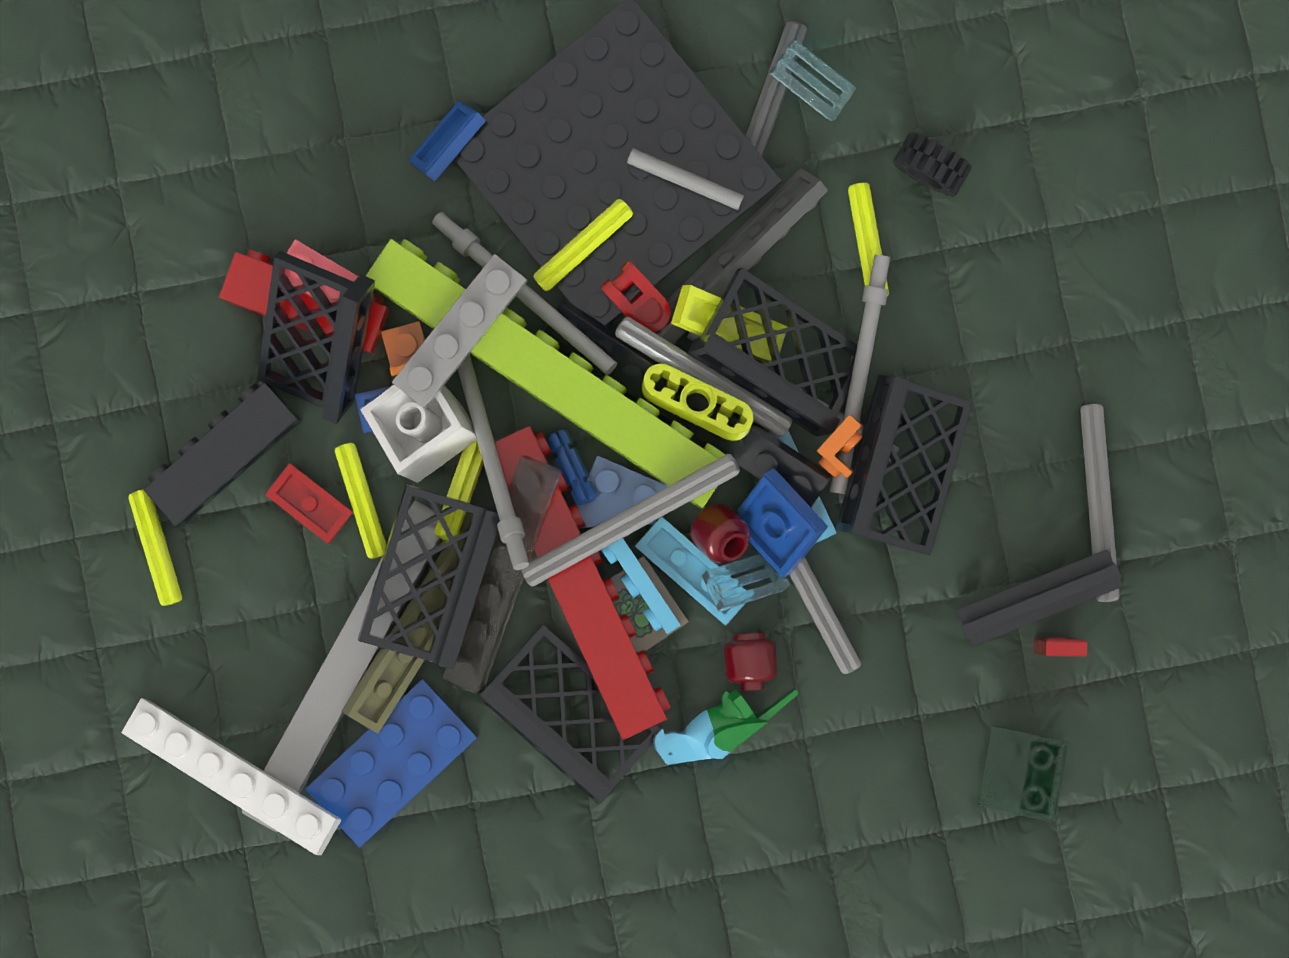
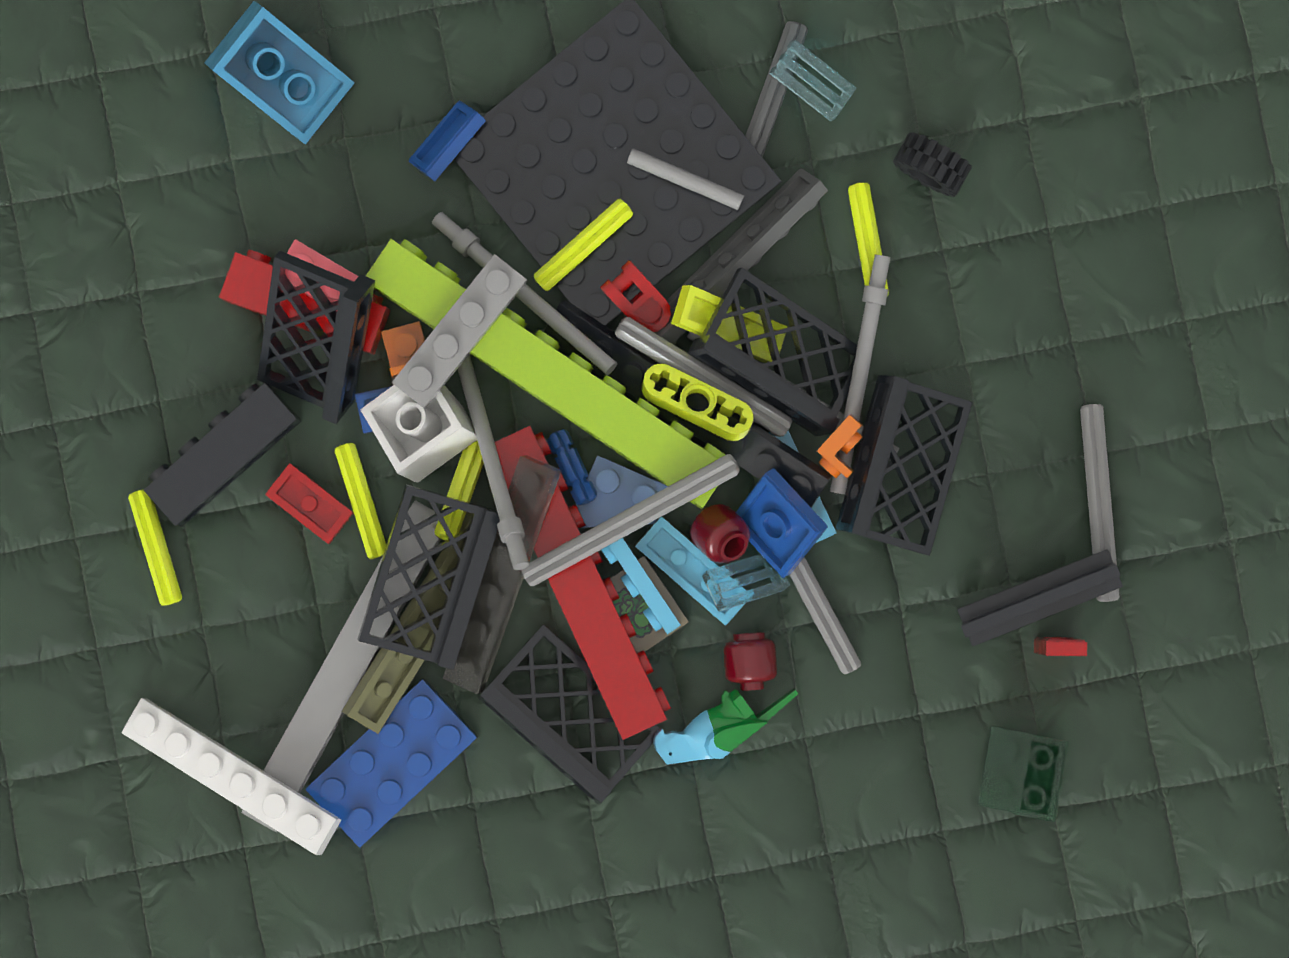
(279, 72): none -> dark azure slope

